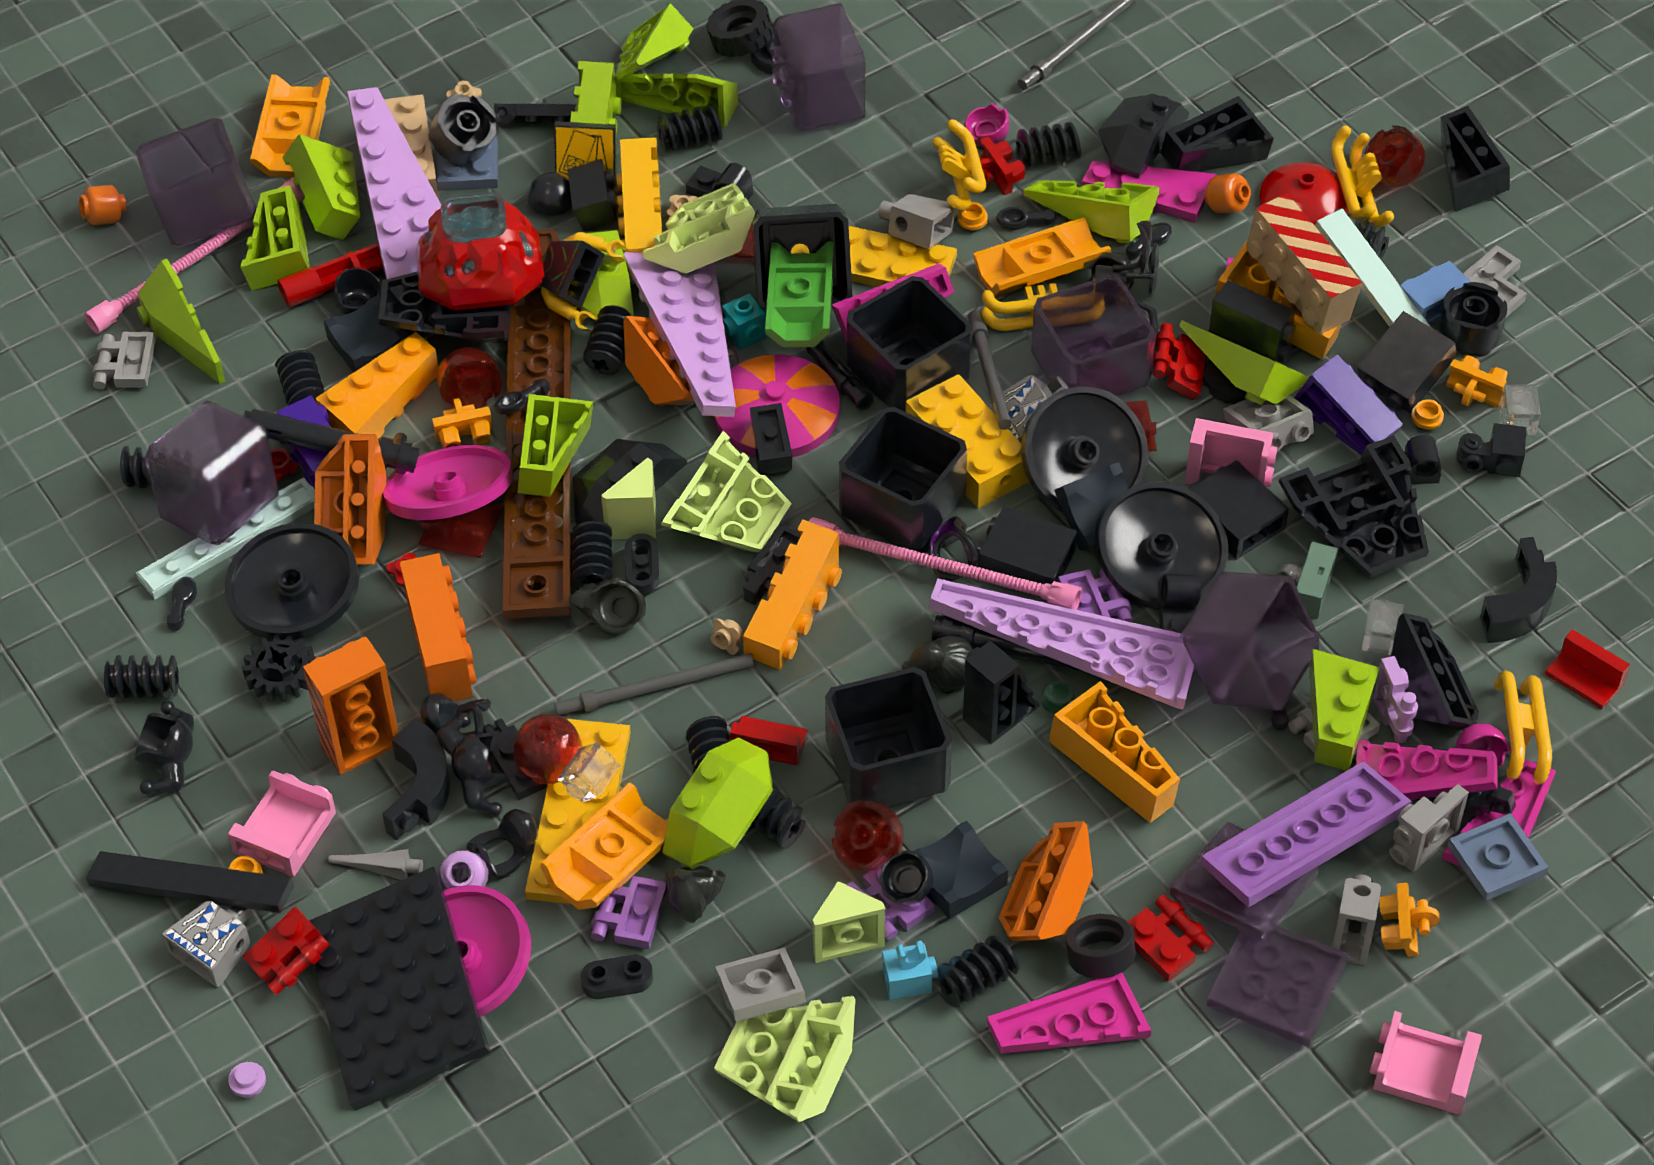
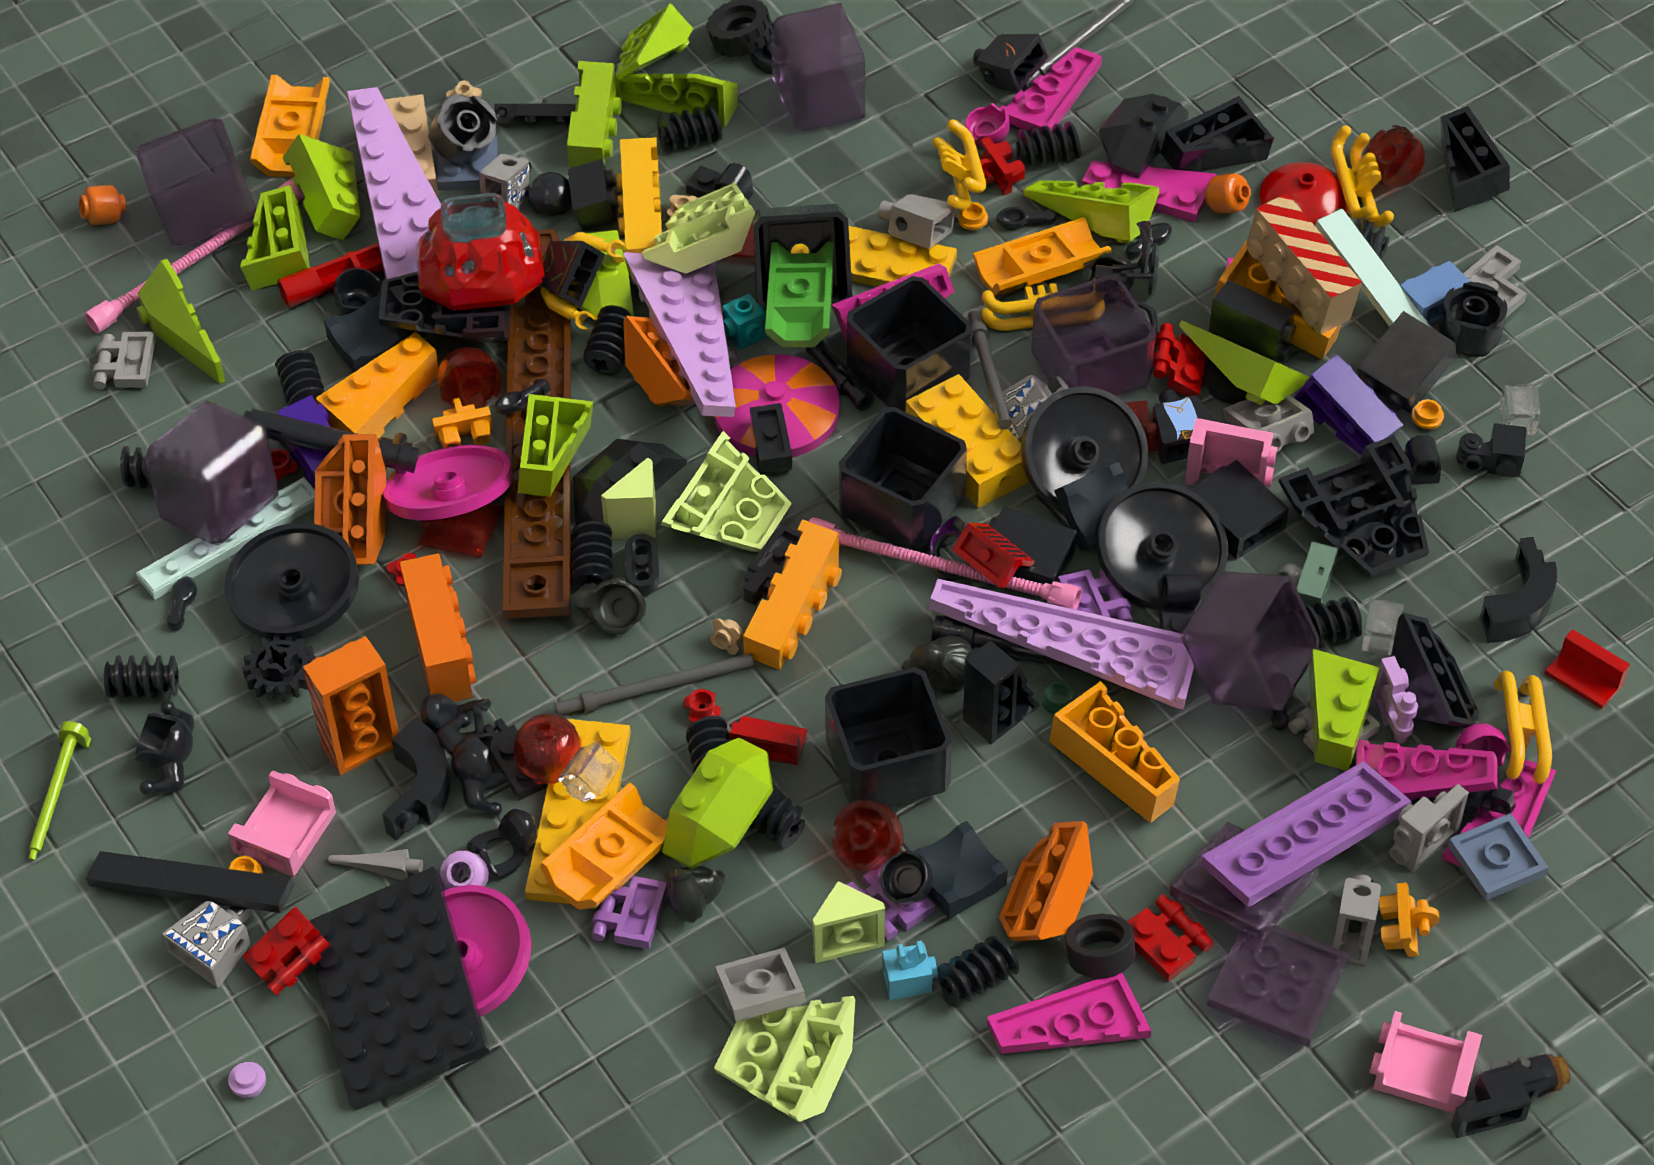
(69, 734): none -> lime piece
(507, 178): none -> light grey torso
(583, 144): yellow tile -> none
(616, 978): black plate -> none
(698, 699): none -> red plate
(990, 553): none -> red panel
(1011, 60): none -> black torso
(1055, 92): none -> dark pink wing
(1175, 424): none -> torso
(1335, 618): none -> black piece
(1475, 383): light orange hips -> none
(1508, 1091): none -> black plate

